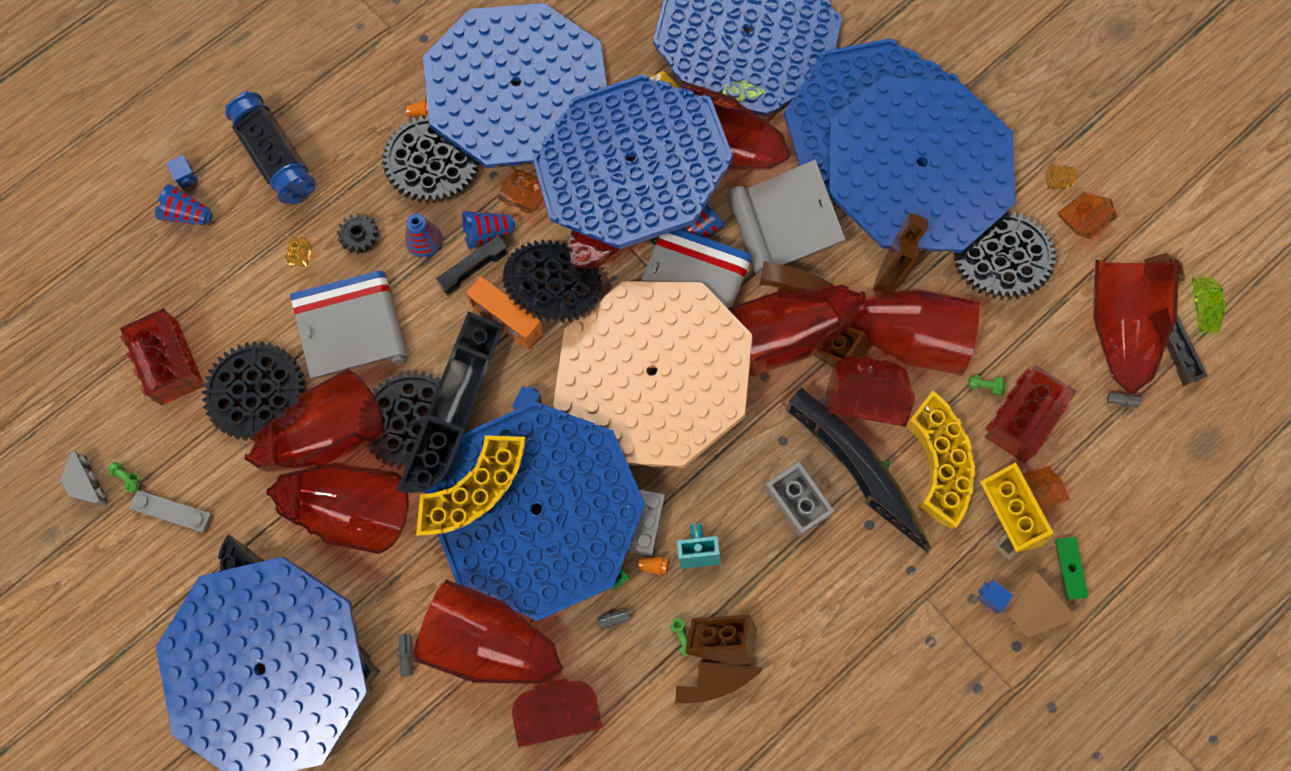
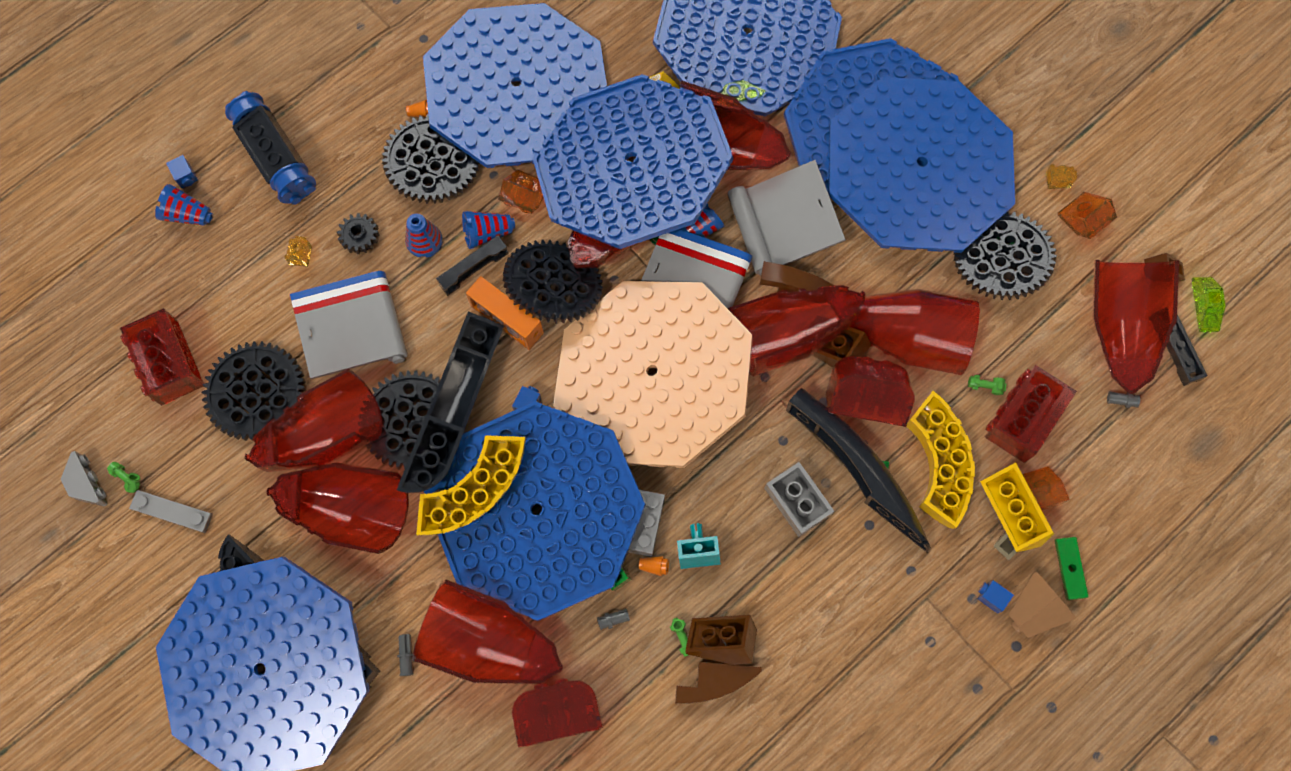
(901, 254): reddish brown slope -> none

